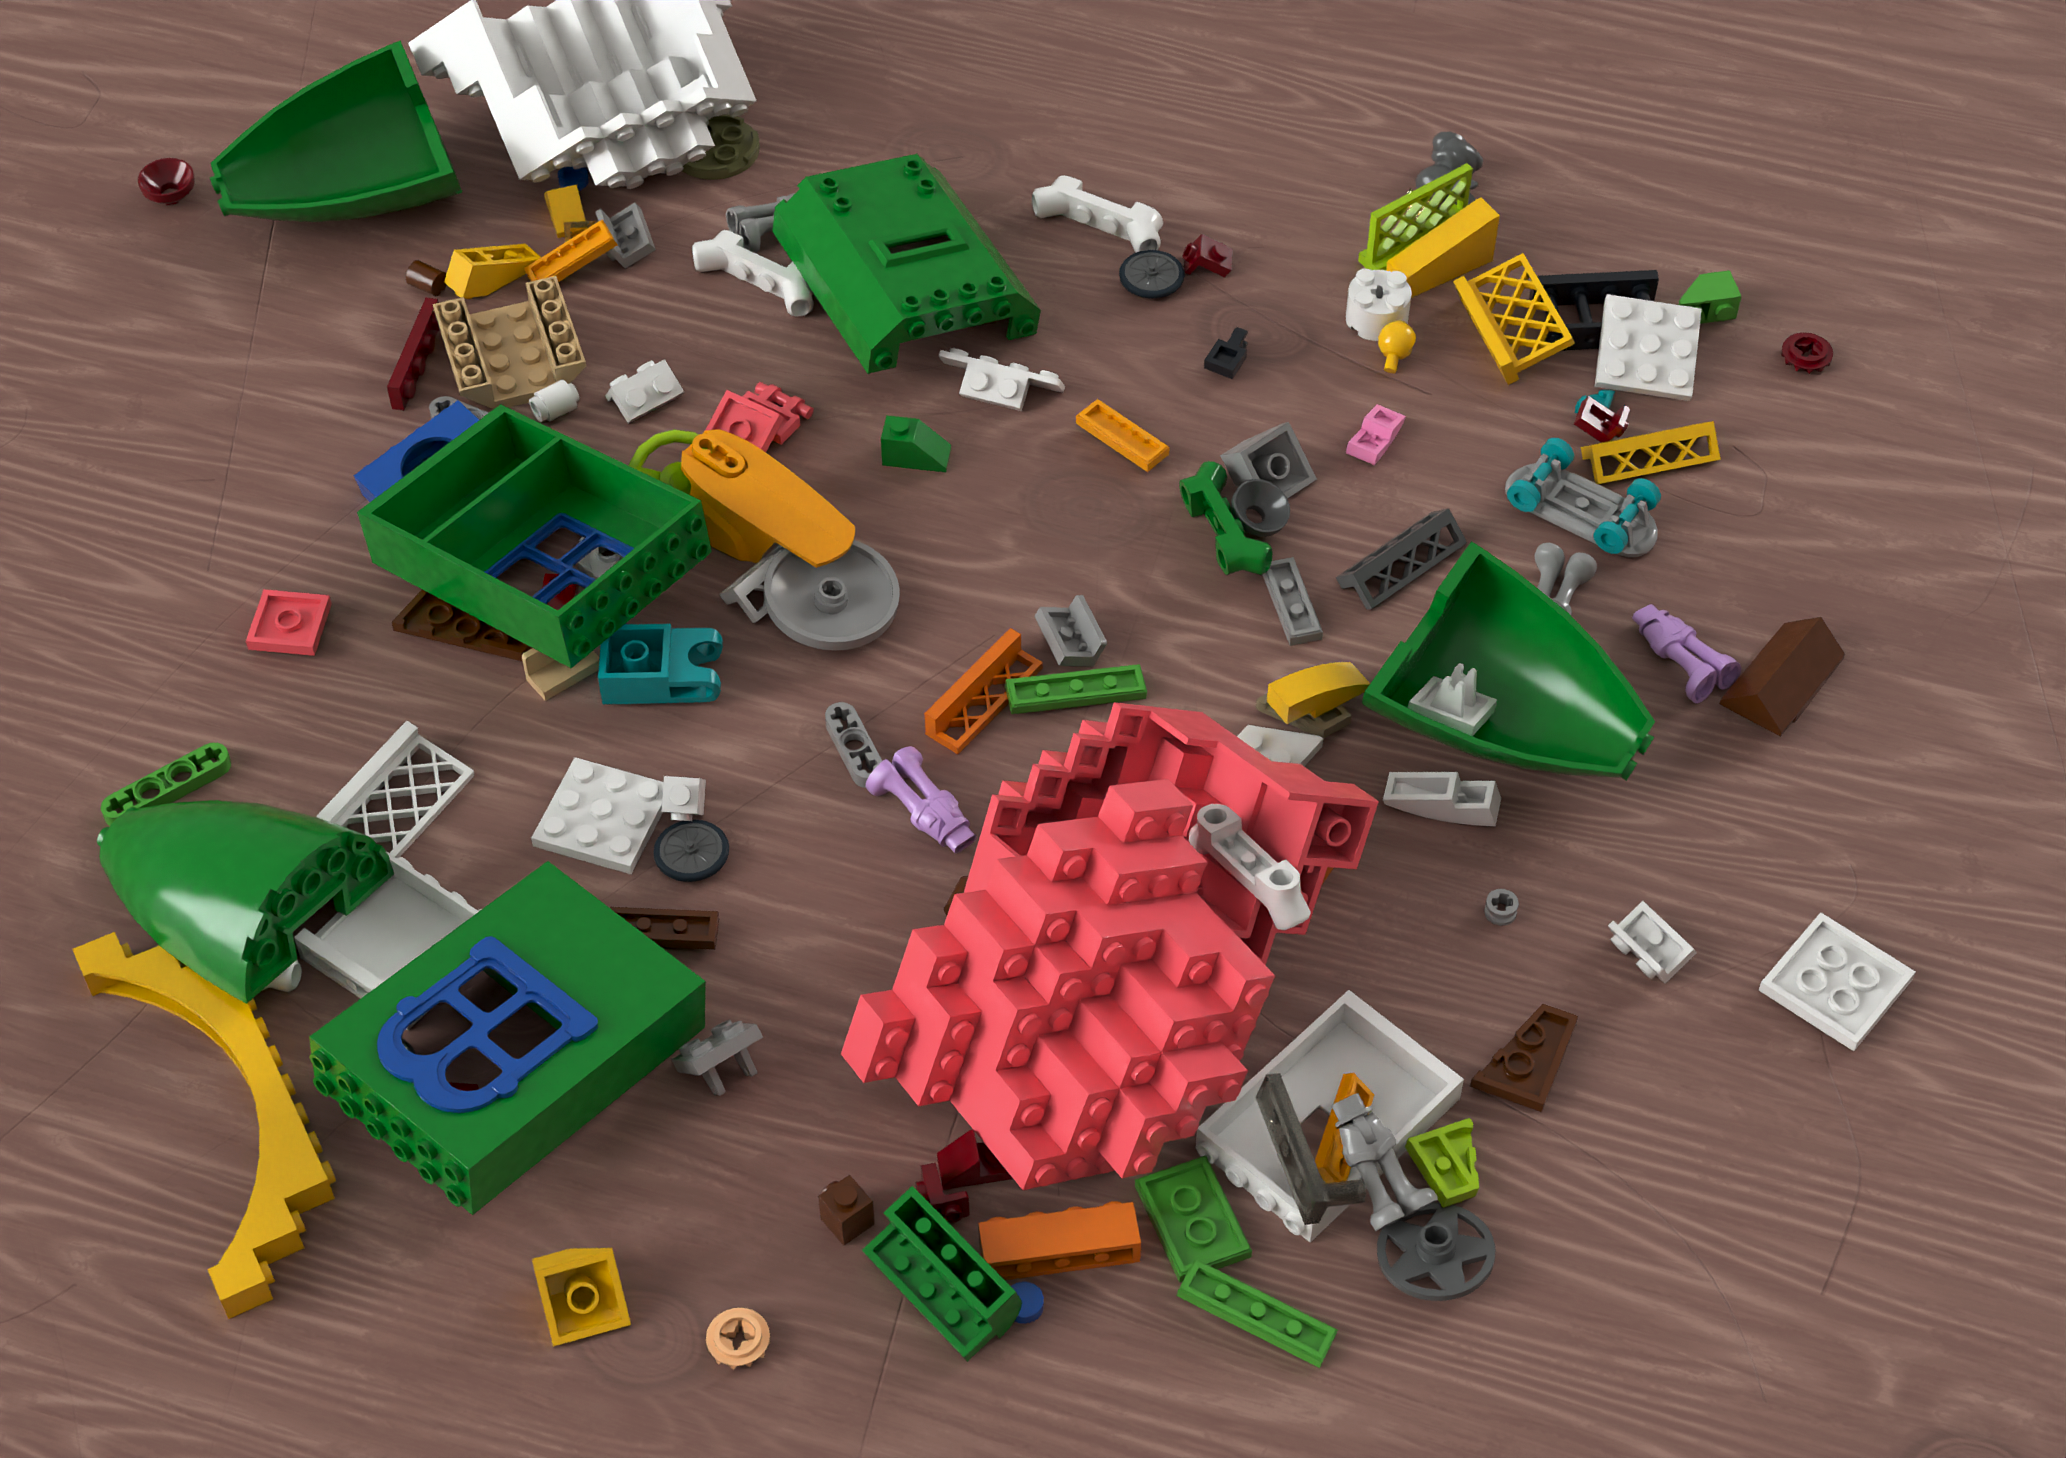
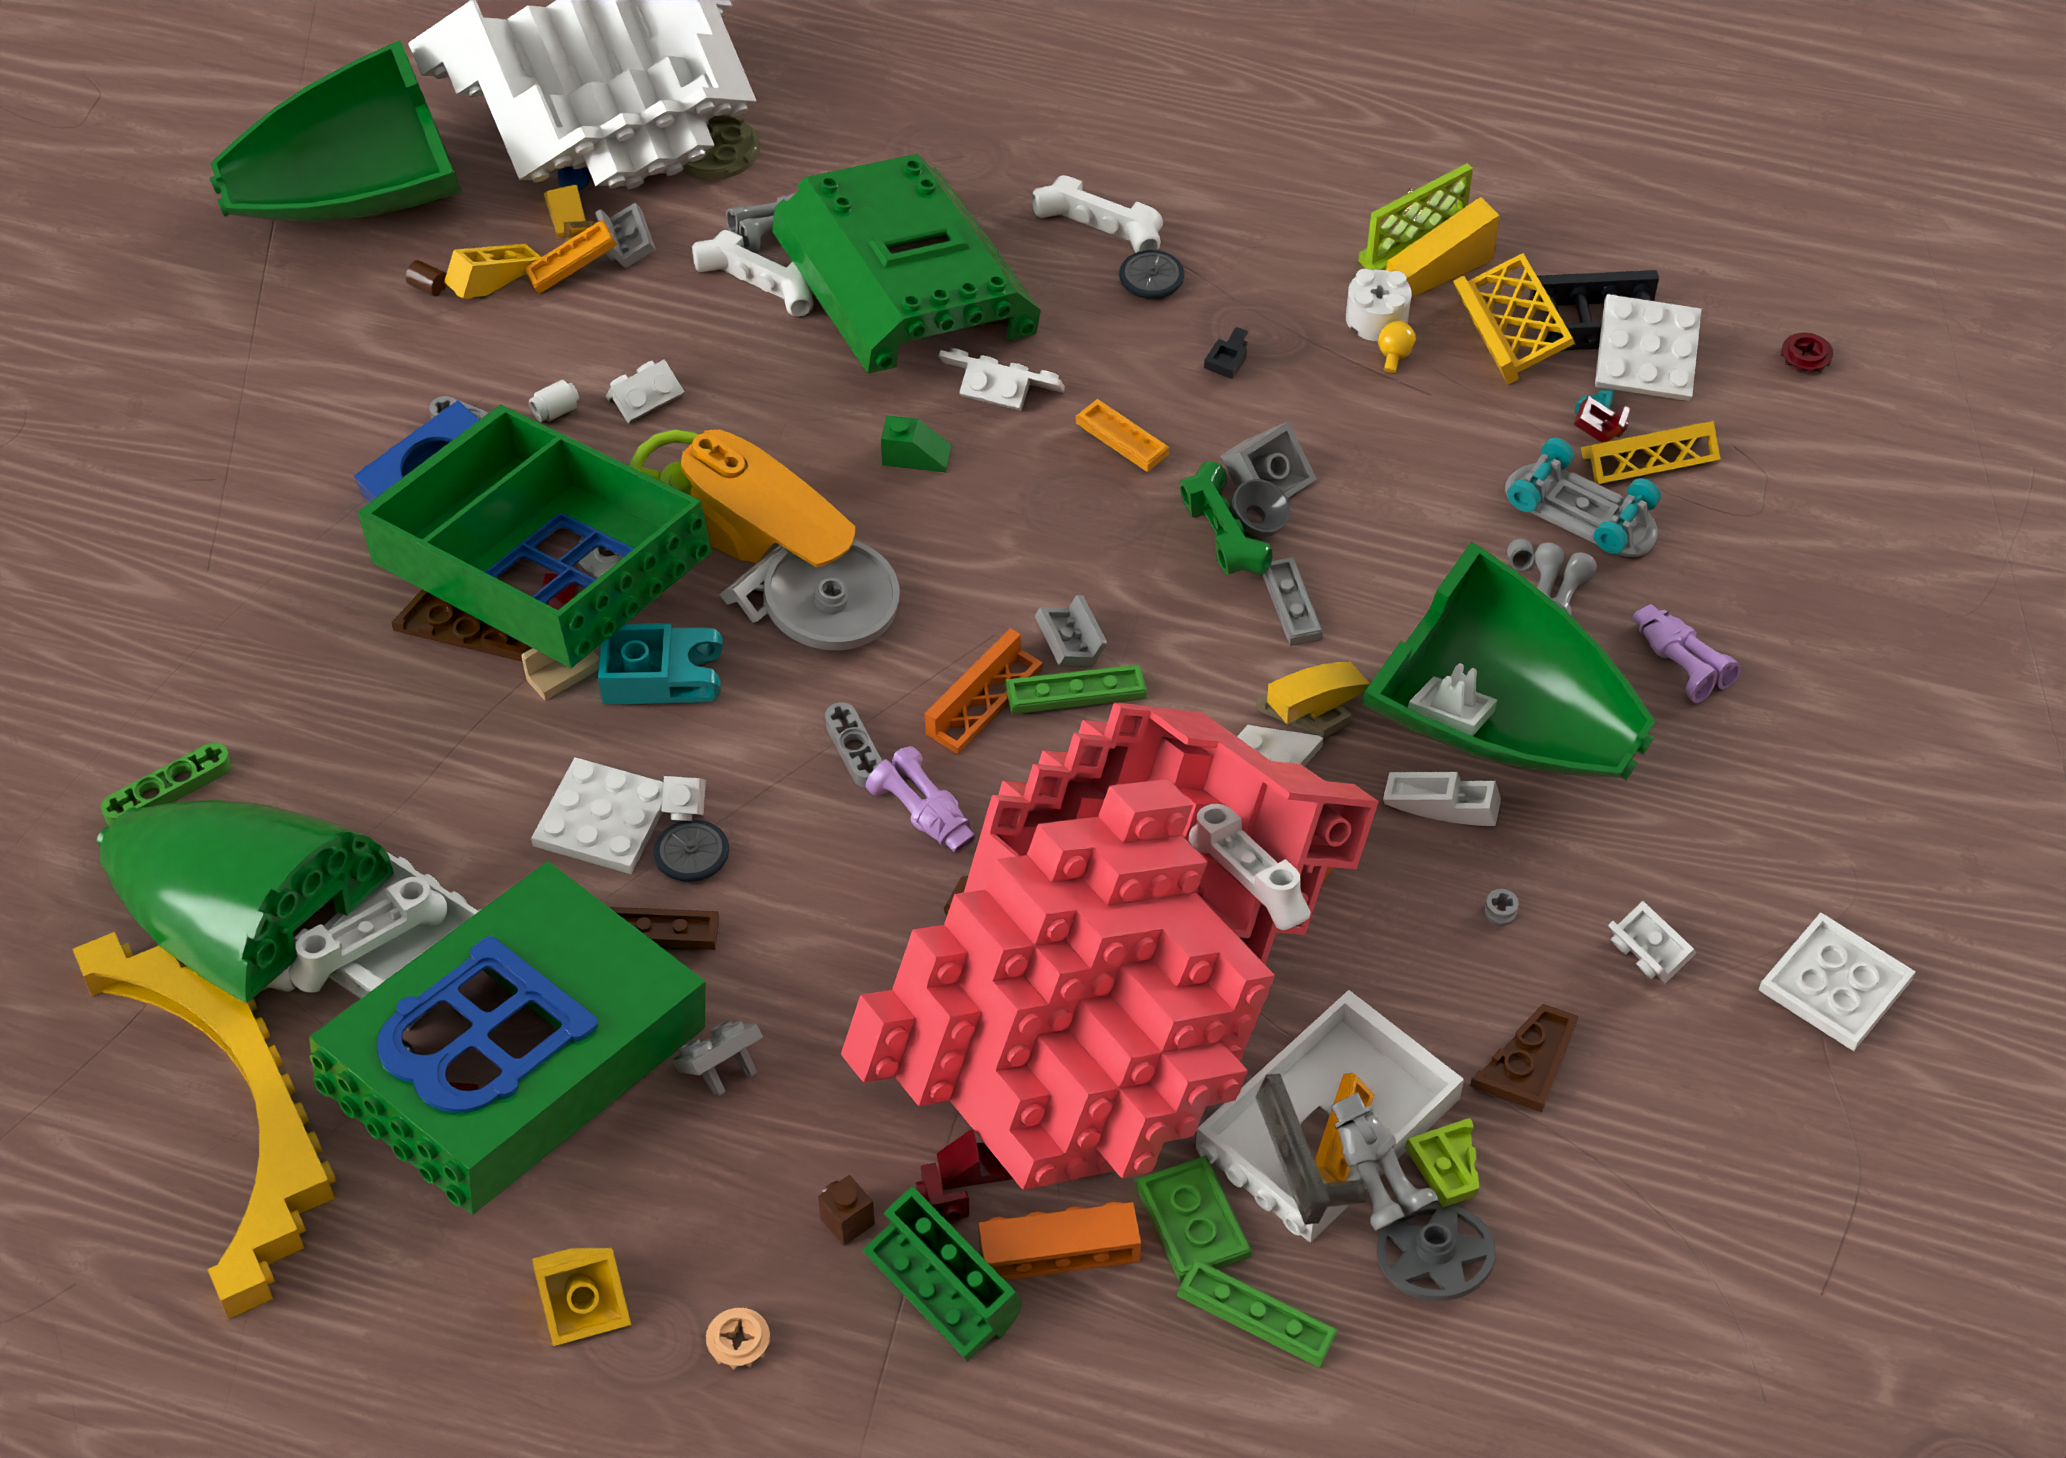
(164, 175): dark red piece -> none
(288, 622): coral plate -> none
(324, 951): none -> white plate
(379, 770): white fence -> none
(413, 357): dark red plate -> none
(511, 349): tan slope -> none
(746, 420): coral plate -> none
(790, 409): coral plate -> none
(1032, 1302): blue tile -> none
(1208, 254): dark red bracket -> none
(1375, 435): bright pink slope -> none
(1395, 549): dark grey fence -> none
(1448, 154): dark grey animal -> none
(1524, 547): none -> light grey piece
(1715, 295): bright green slope -> none
(1785, 675): reddish brown slope -> none

